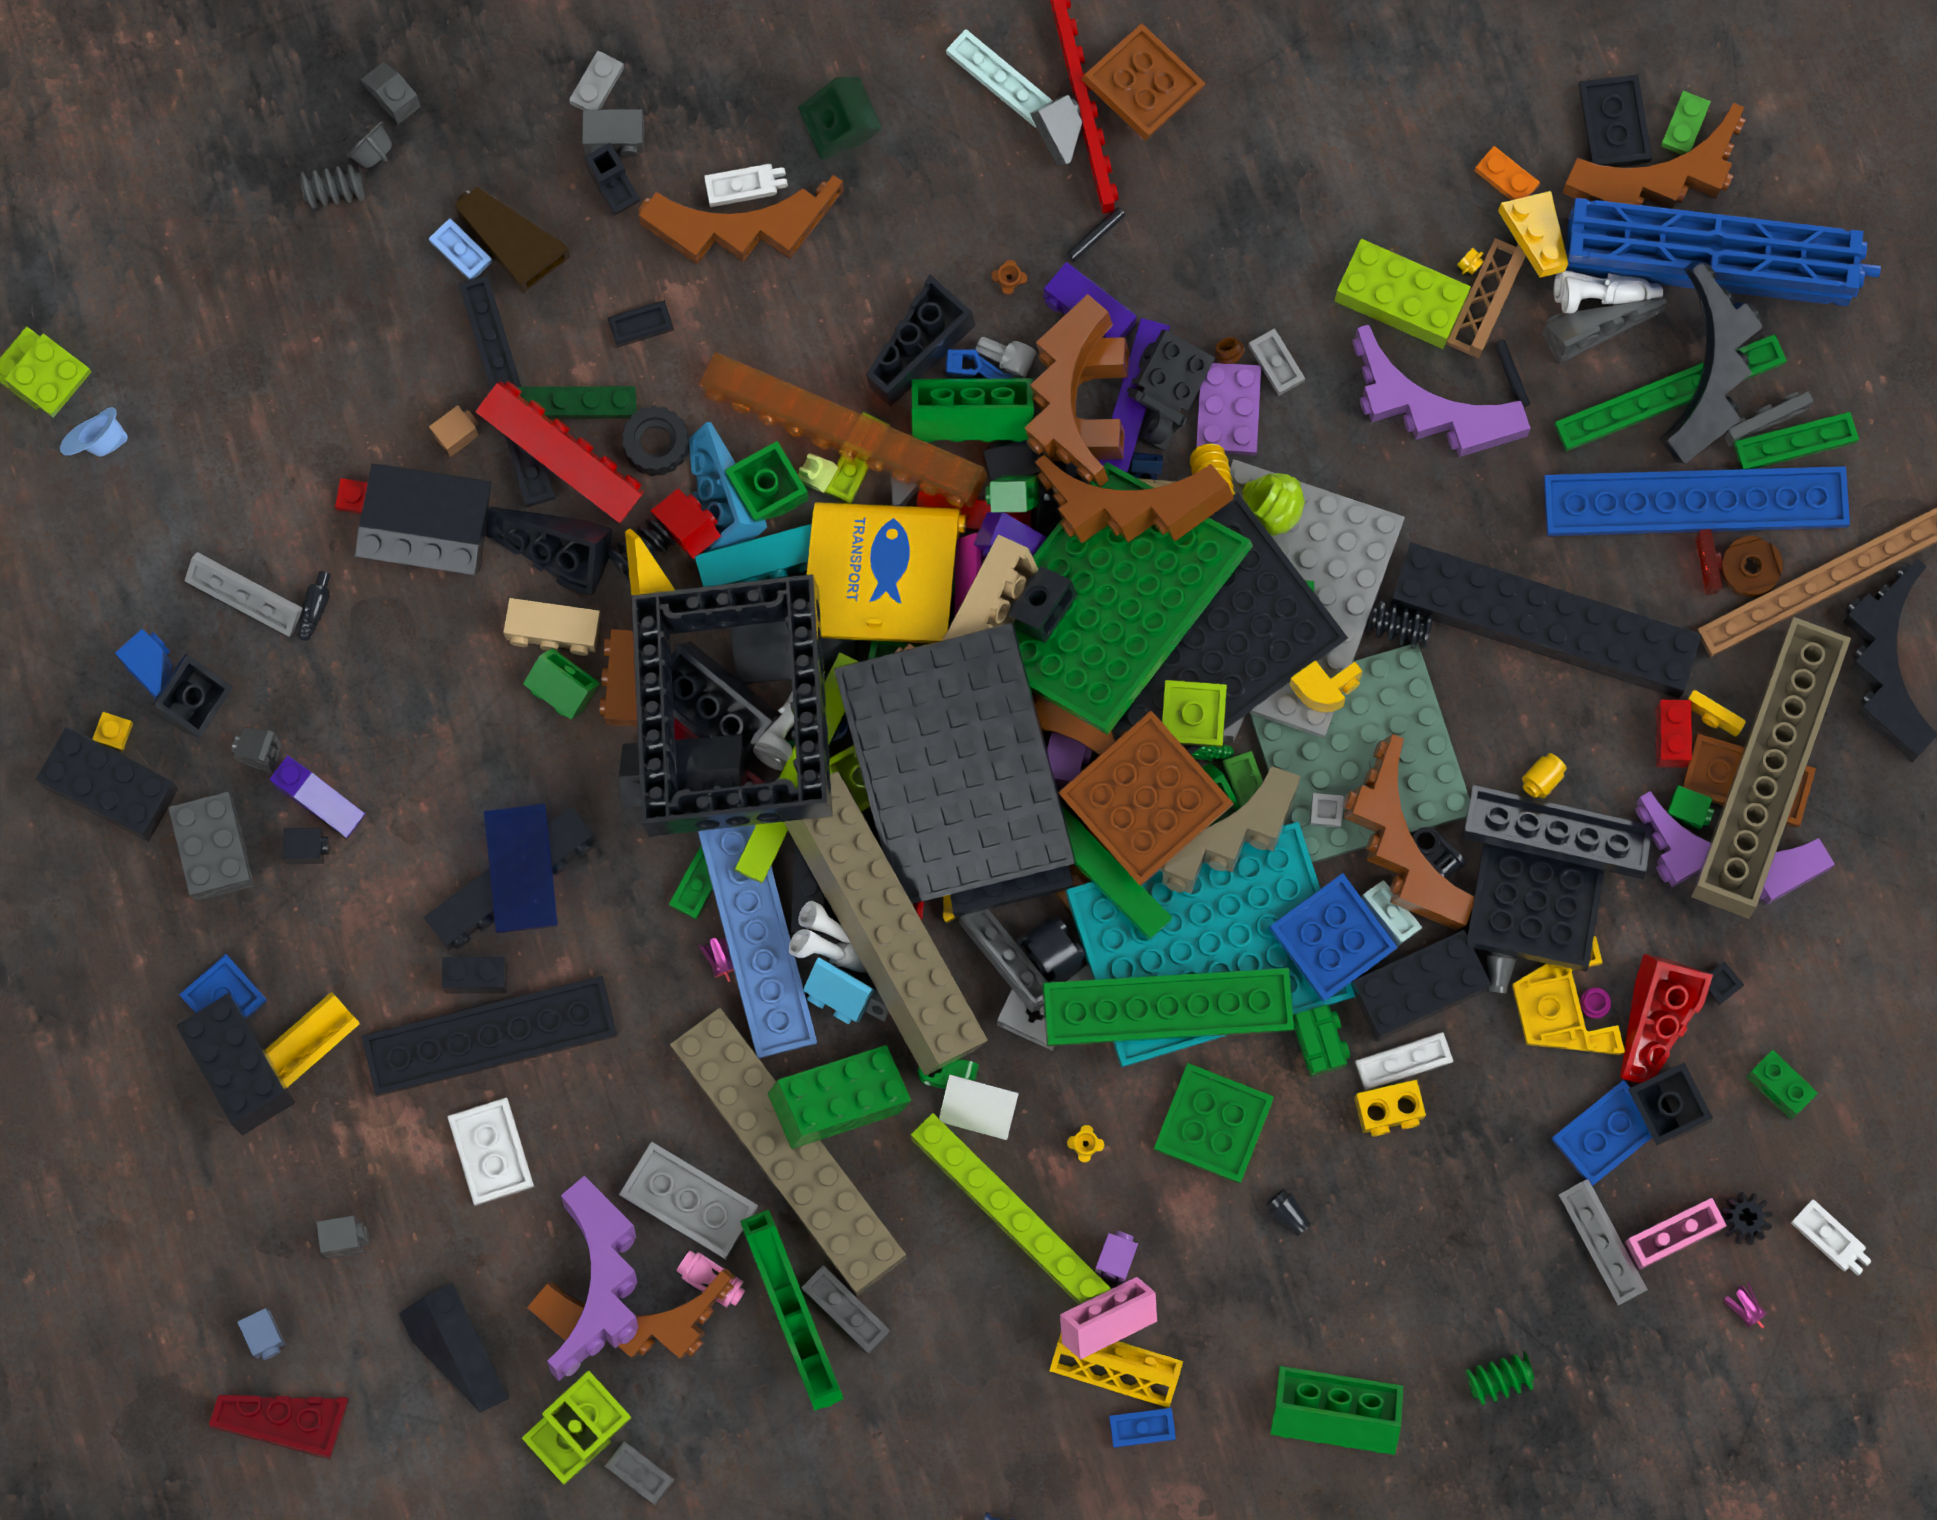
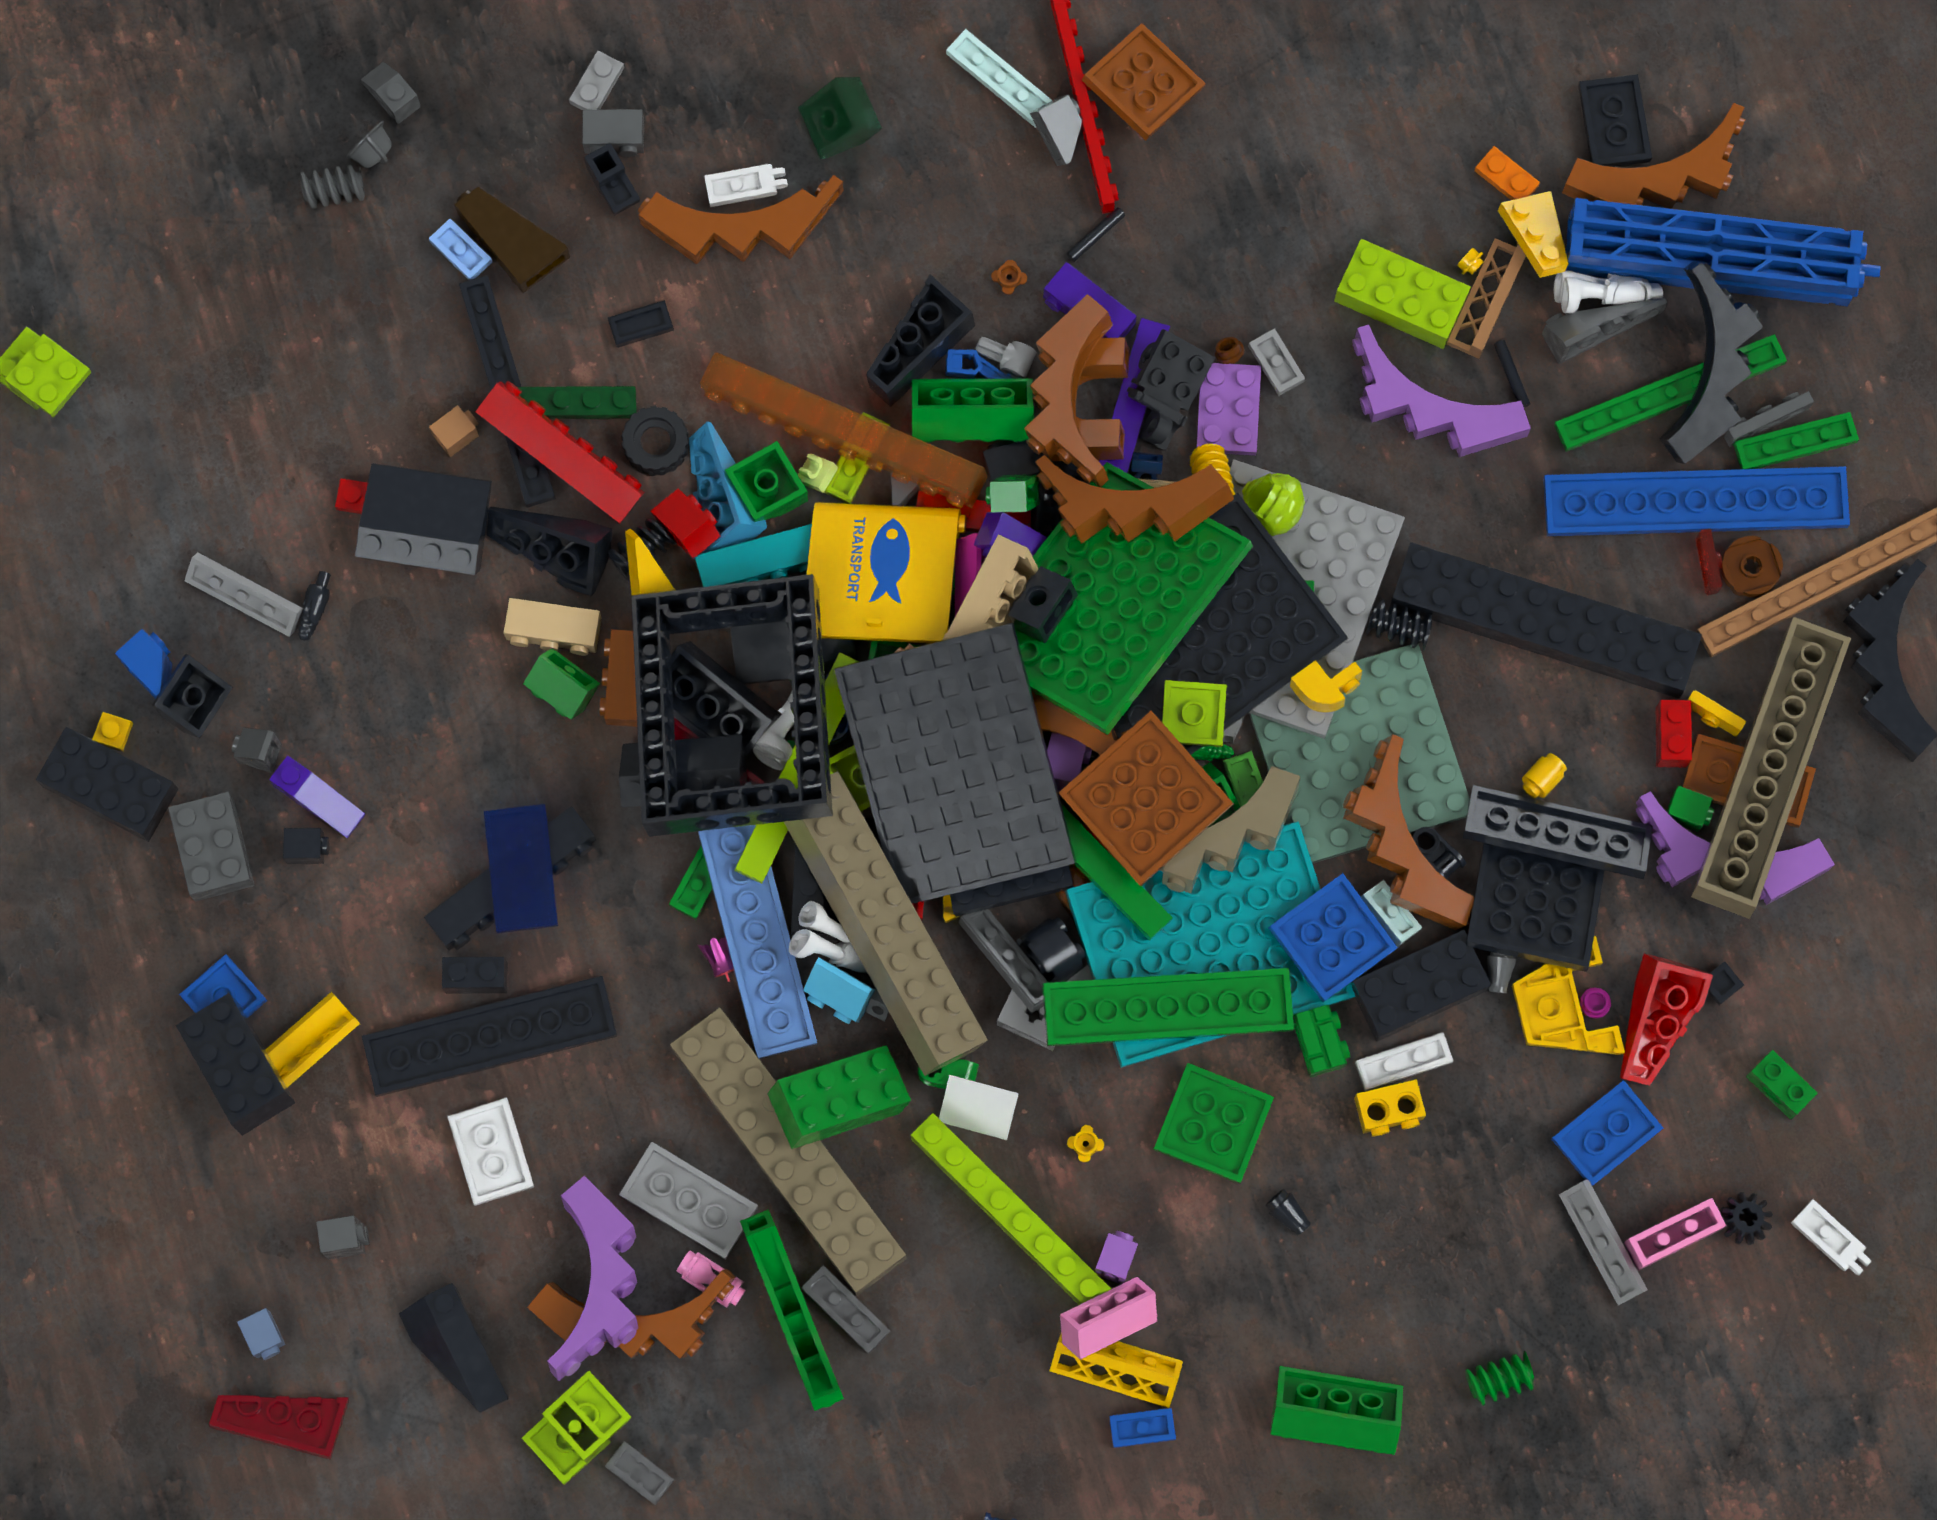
(97, 435): light blue piece -> none
(1326, 810): light grey tile -> none
(1671, 1104): black slope -> none
(1685, 123): bright green plate -> none
(1753, 1311): flat silver piece -> none

